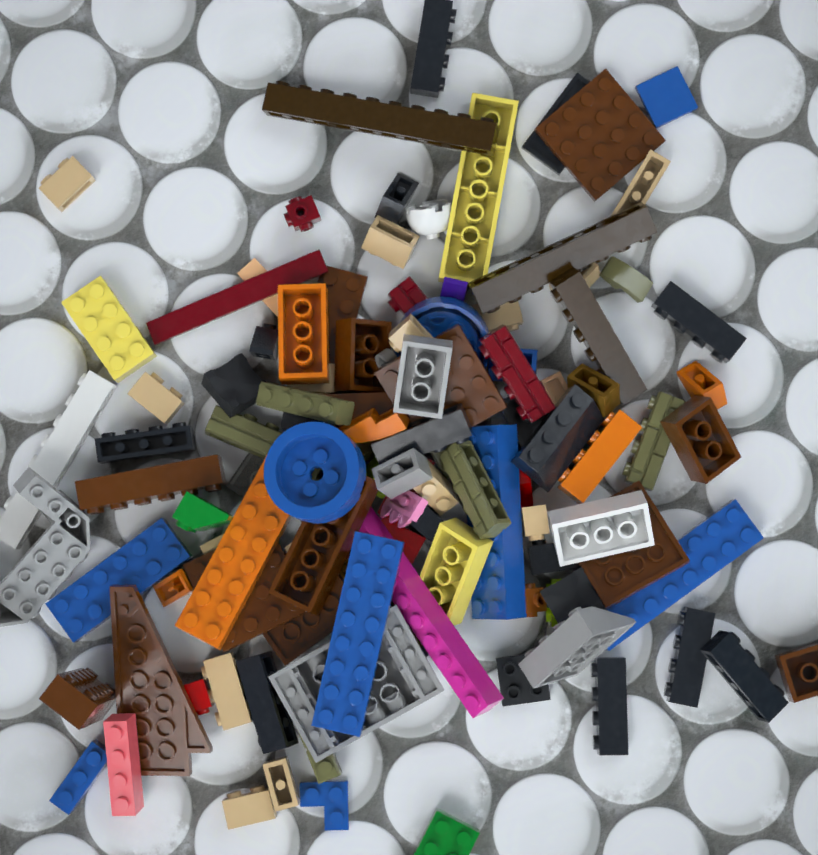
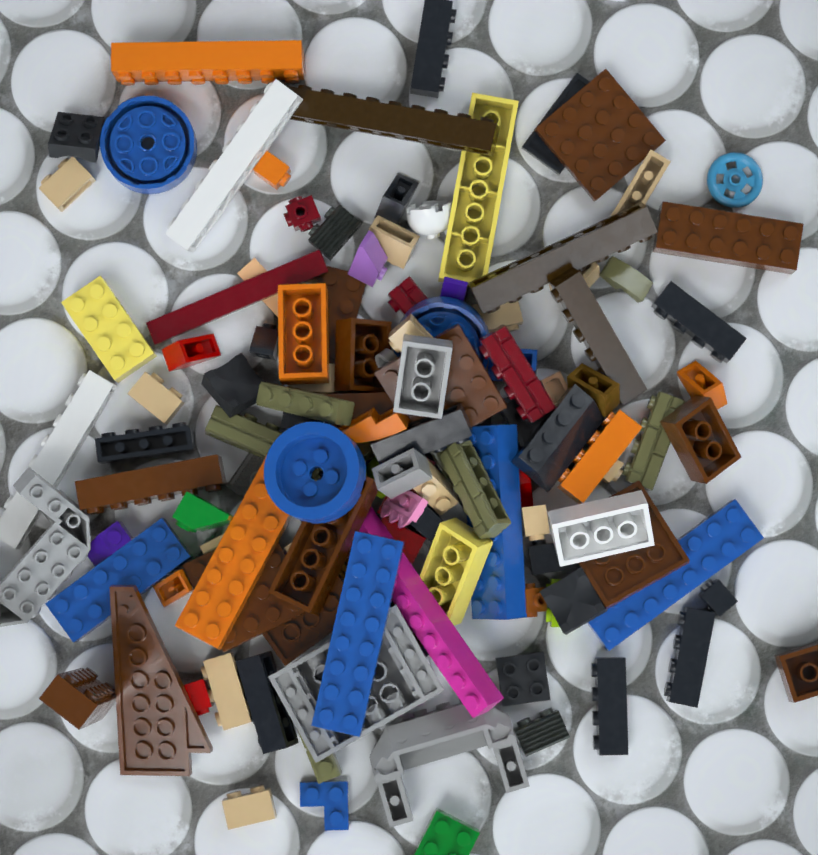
(76, 136): none -> black brick
(80, 777): blue brick -> none
(108, 542): none -> dark purple slope
(123, 764): coral brick -> none
(163, 164): none -> blue brick
(190, 352): none -> red slope
(207, 62): none -> orange brick
(233, 166): none -> white brick
(272, 170): none -> orange brick
(281, 783): tan brick -> none
(334, 231): none -> pearl dark grey brick
(369, 261): none -> medium lavender slope
(435, 737): none -> light grey wedge
(541, 732): none -> pearl dark grey brick
(573, 645): light grey slope -> none
(614, 472): none -> tan plate
(666, 97): blue tile -> none
(717, 597): none -> black brick
(728, 237): none -> reddish brown brick
(744, 675): black brick -> none
(754, 181): none -> dark azure plate

